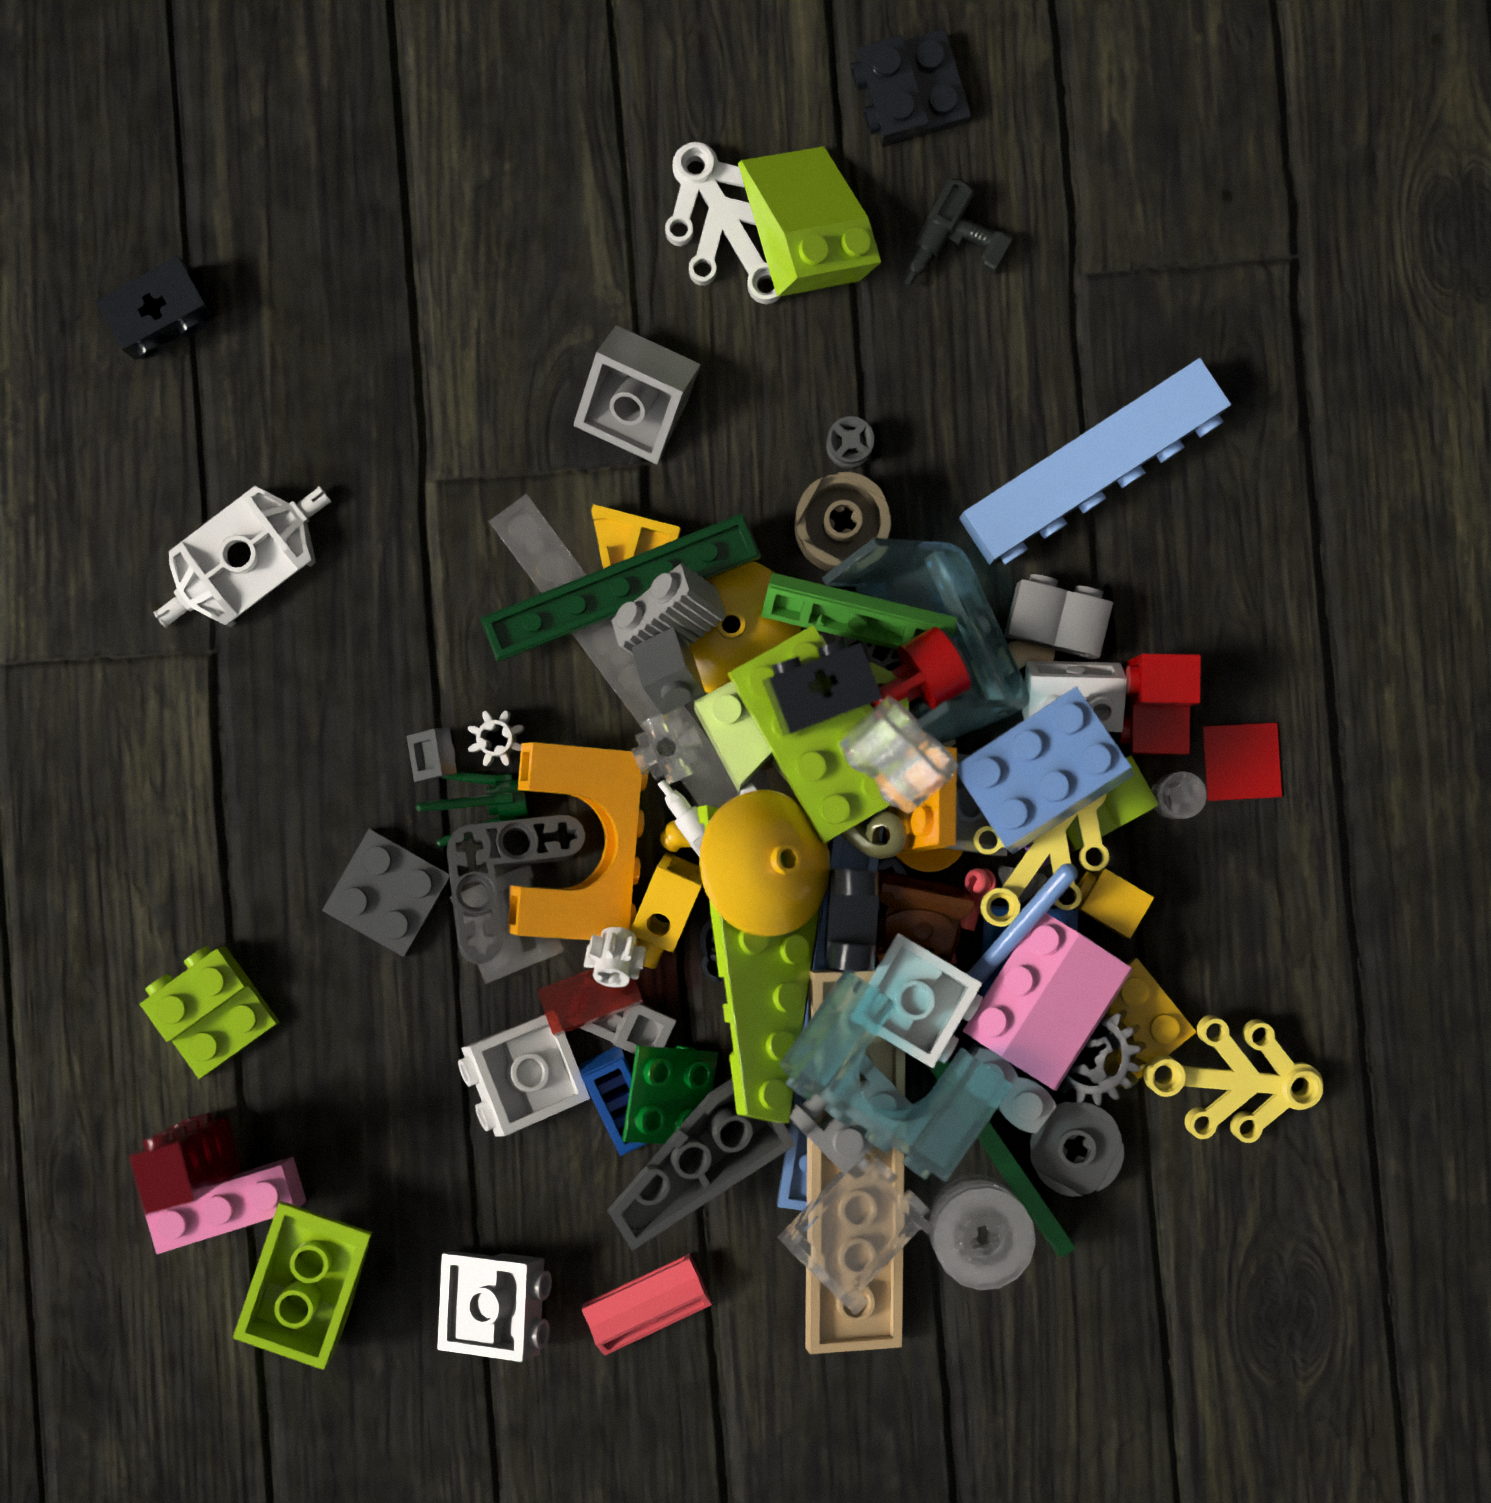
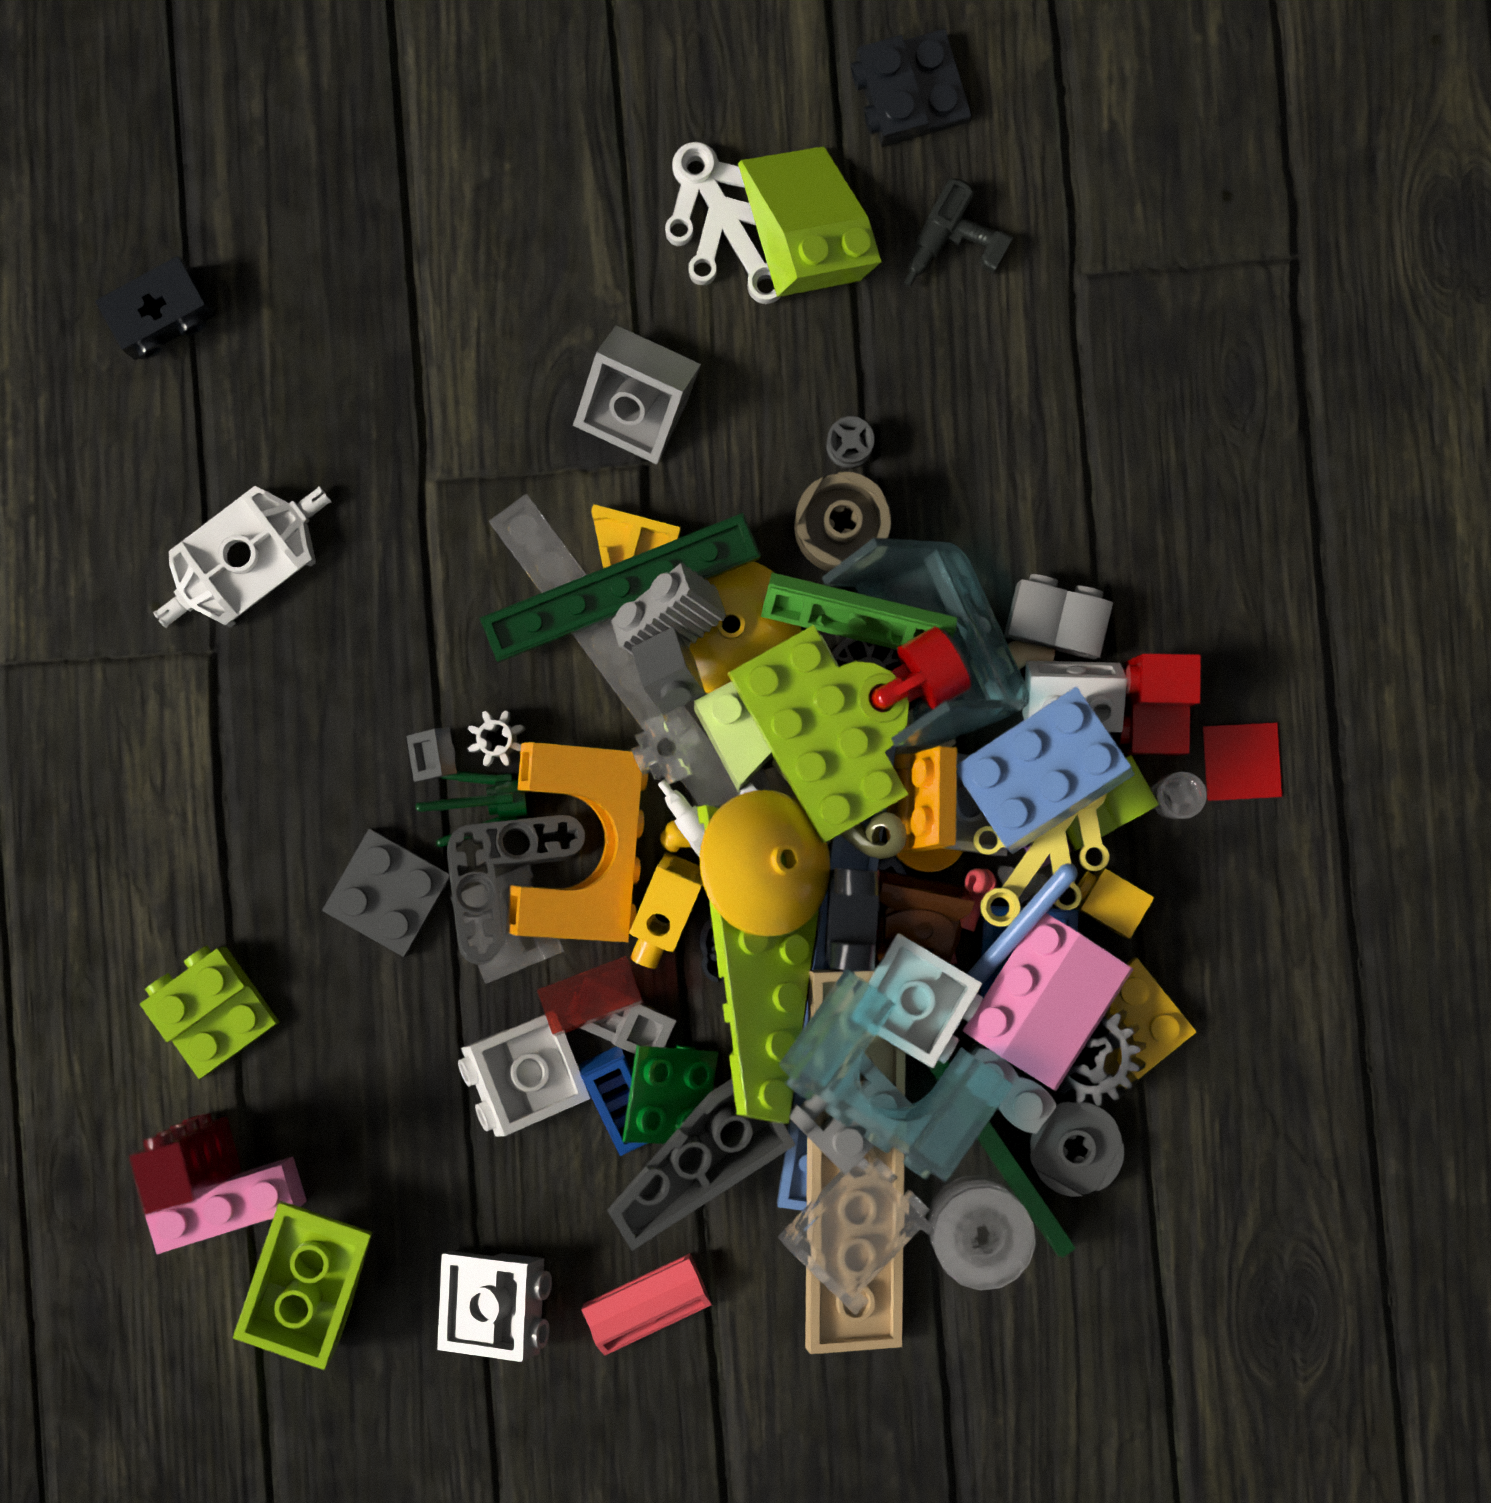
(615, 957): white gear -> none
(850, 680): black brick -> none
(898, 755): clear brick -> none
(1094, 462): light blue brick -> none
(1240, 1082): light yellow plant -> none

